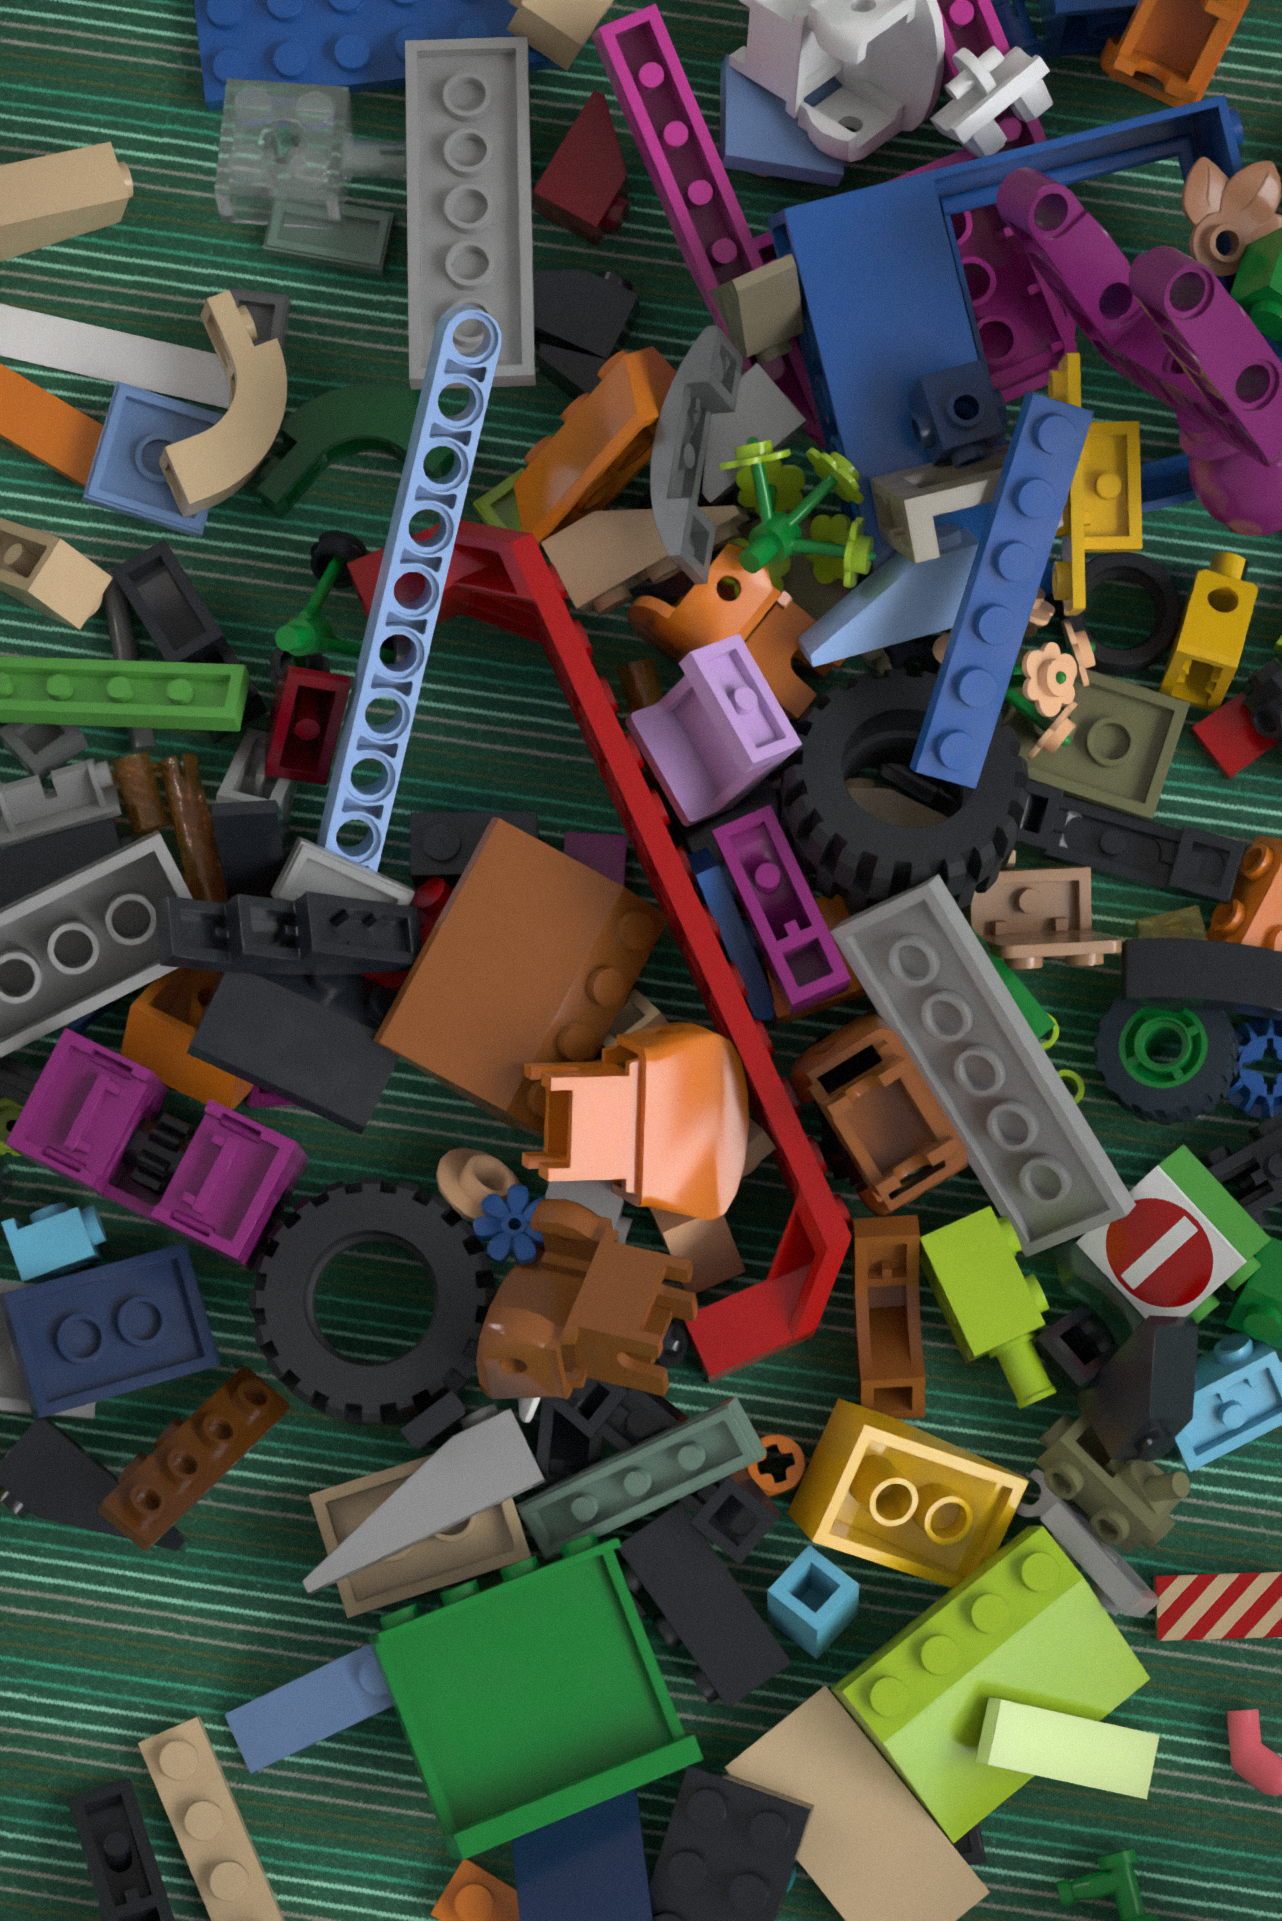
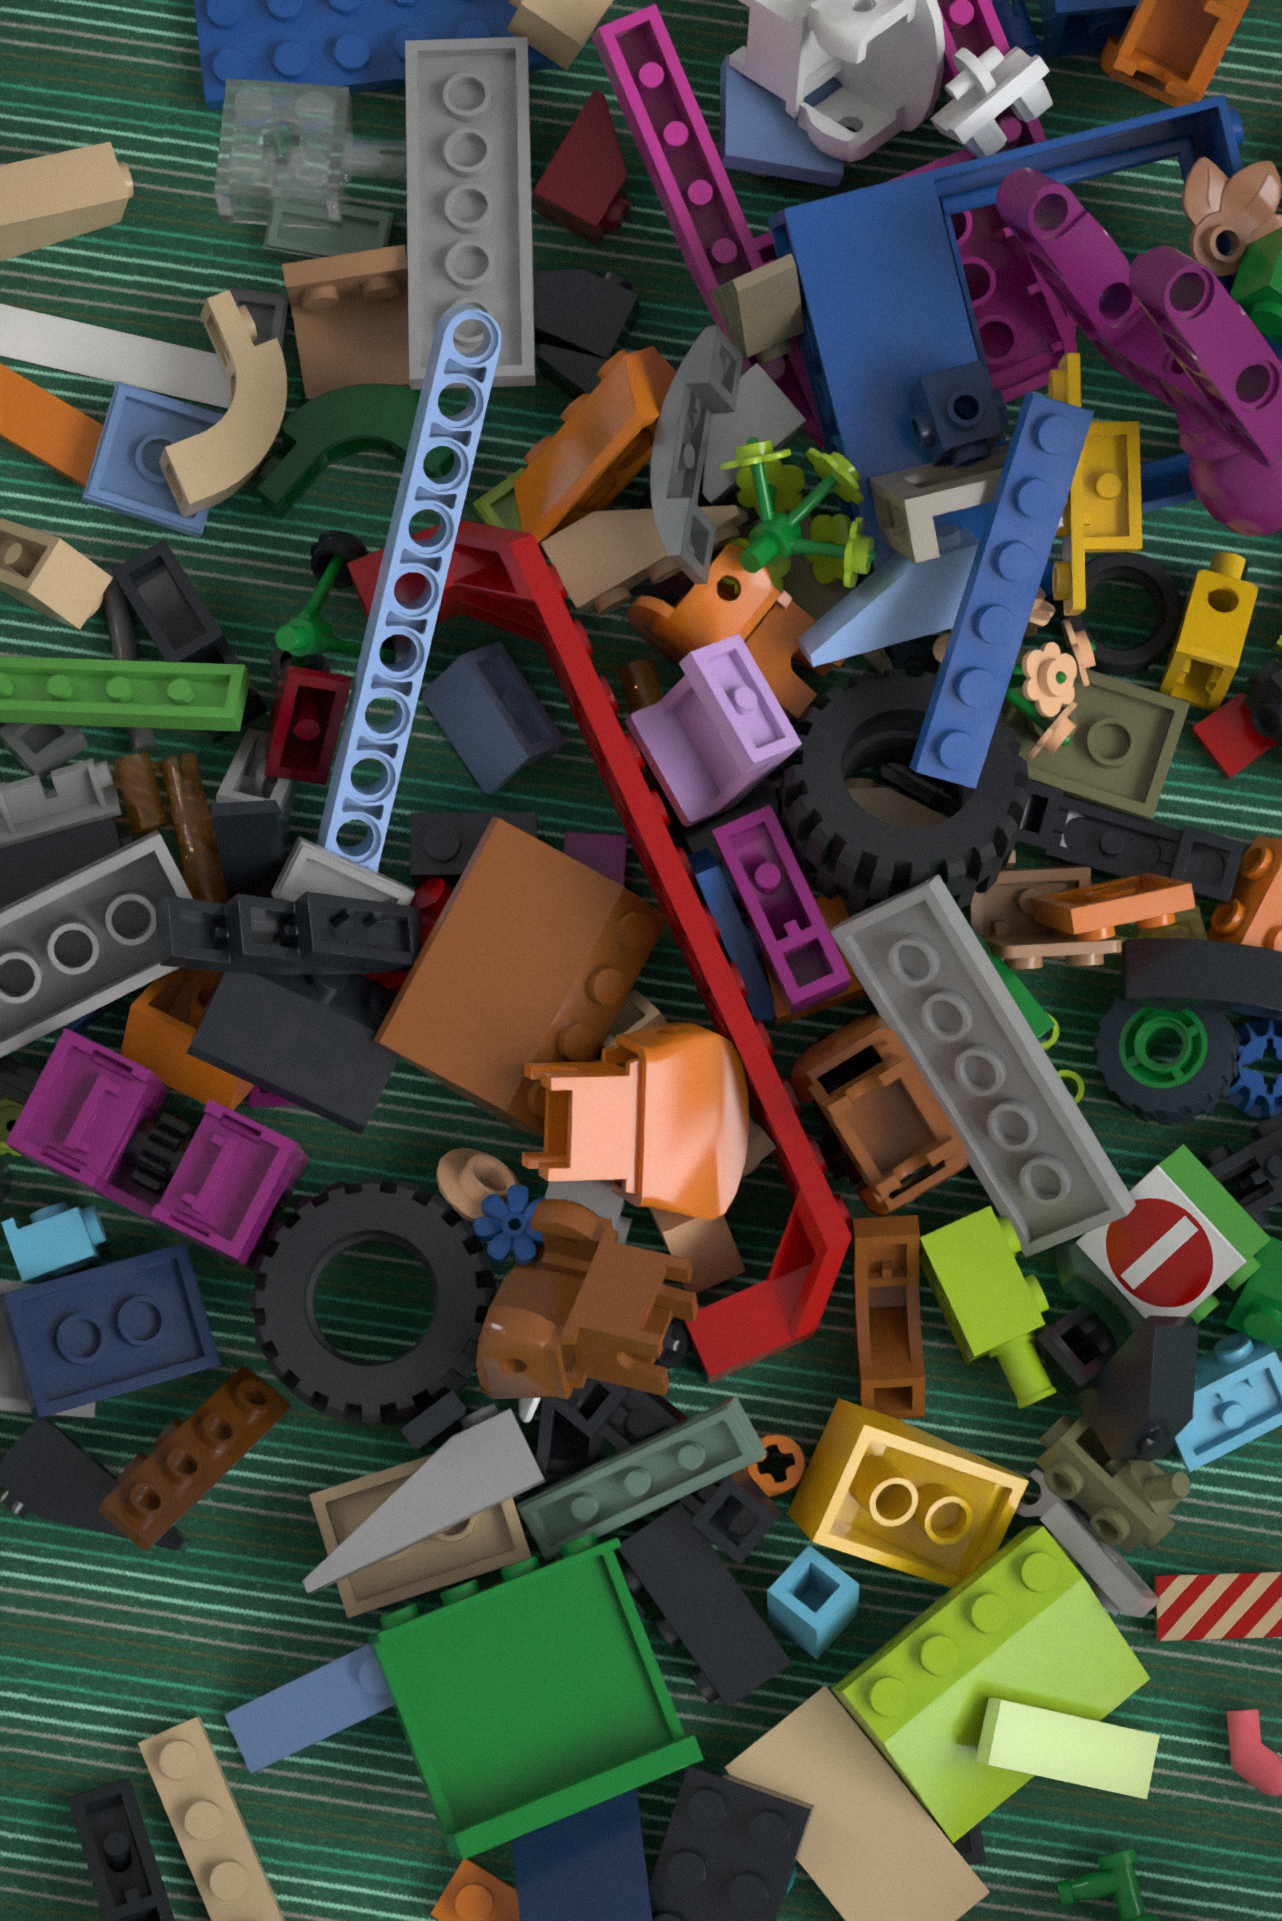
(351, 318): none -> medium nougat bracket
(492, 716): none -> sand blue panel
(1098, 907): none -> orange plate

